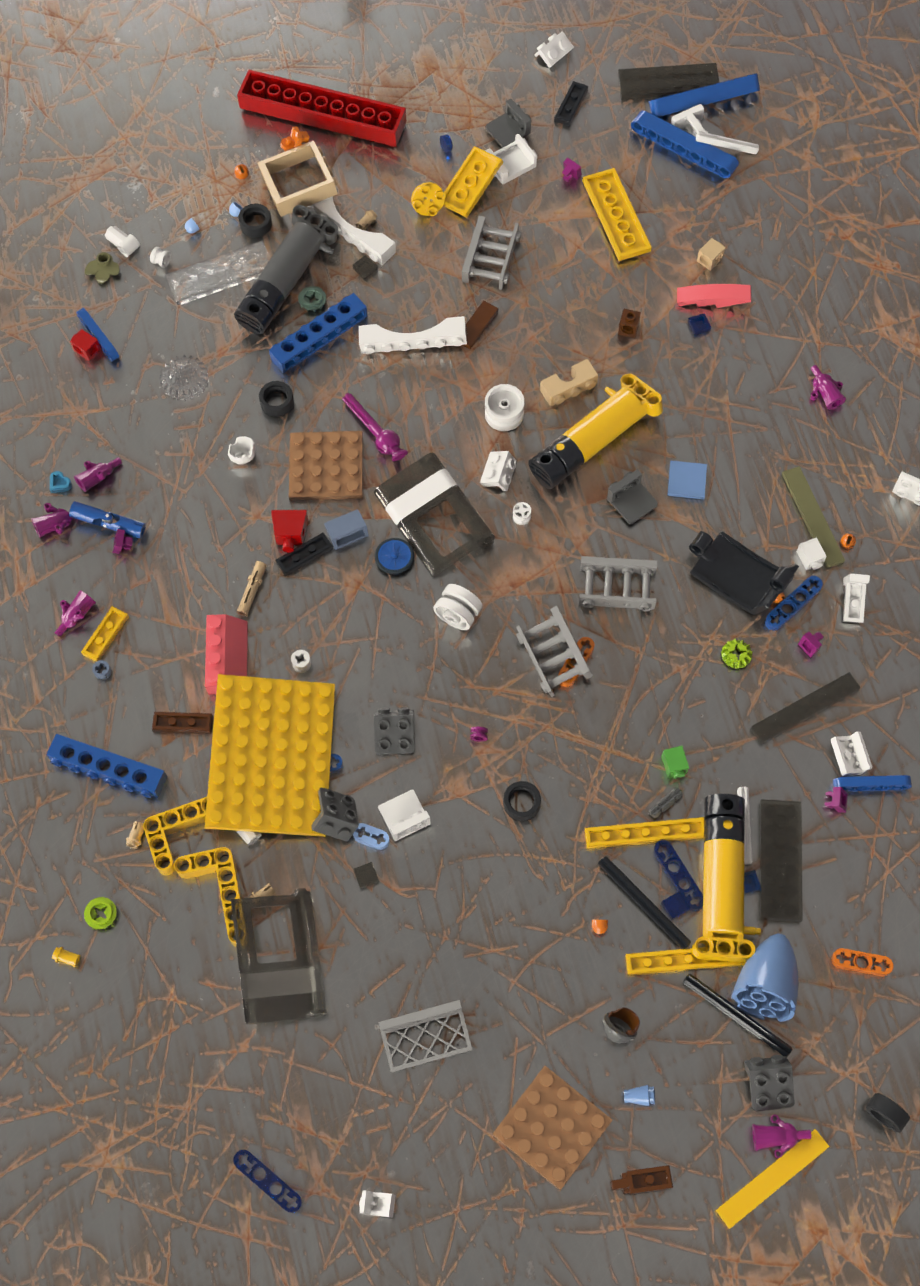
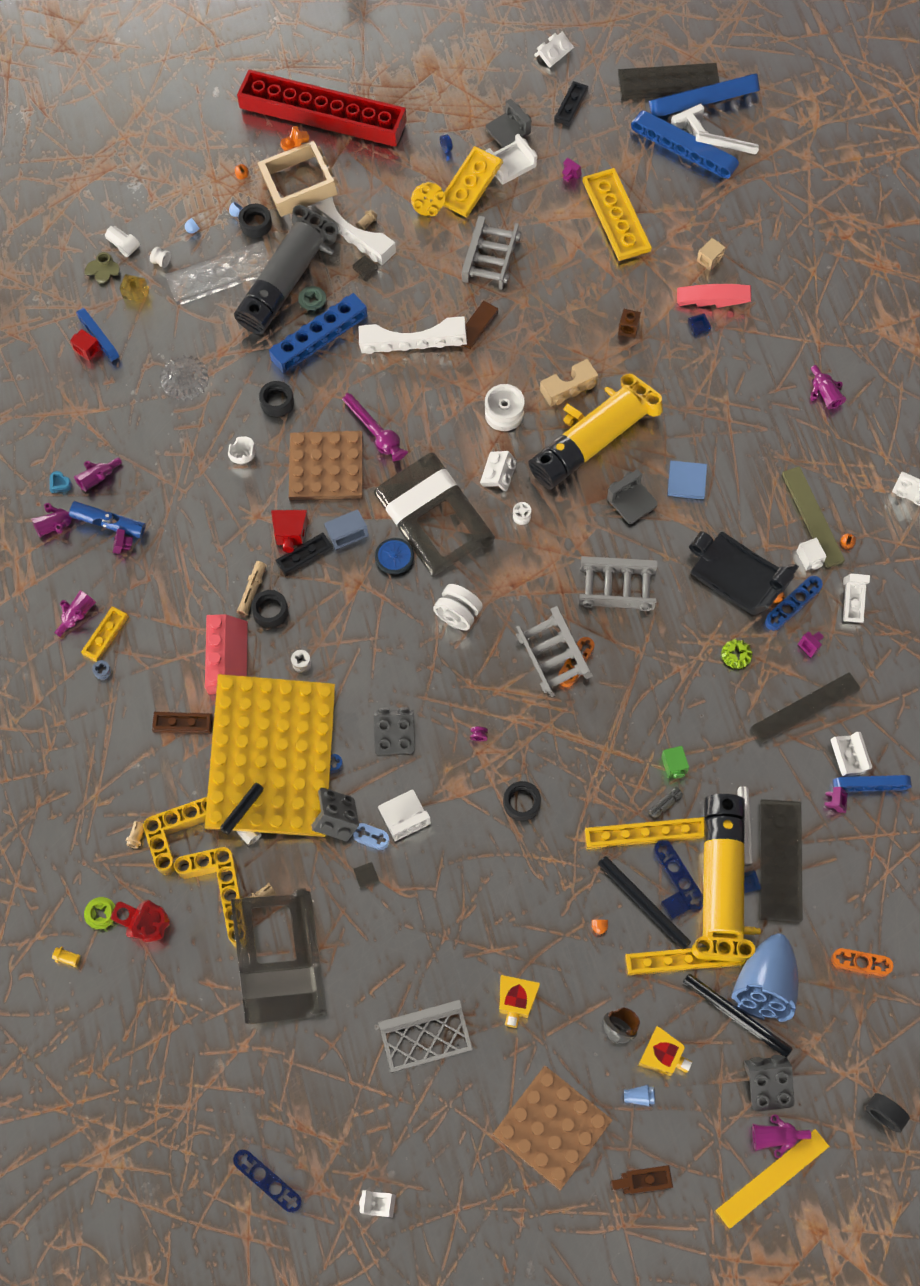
(62, 746): blue brick -> none
(134, 288): none -> clear yellow brick
(145, 922): none -> red piece
(241, 808): none -> black axle
(265, 596): none -> black tyre
(516, 998): none -> yellow torso
(572, 415): none -> yellow tile
(664, 1054): none -> yellow torso

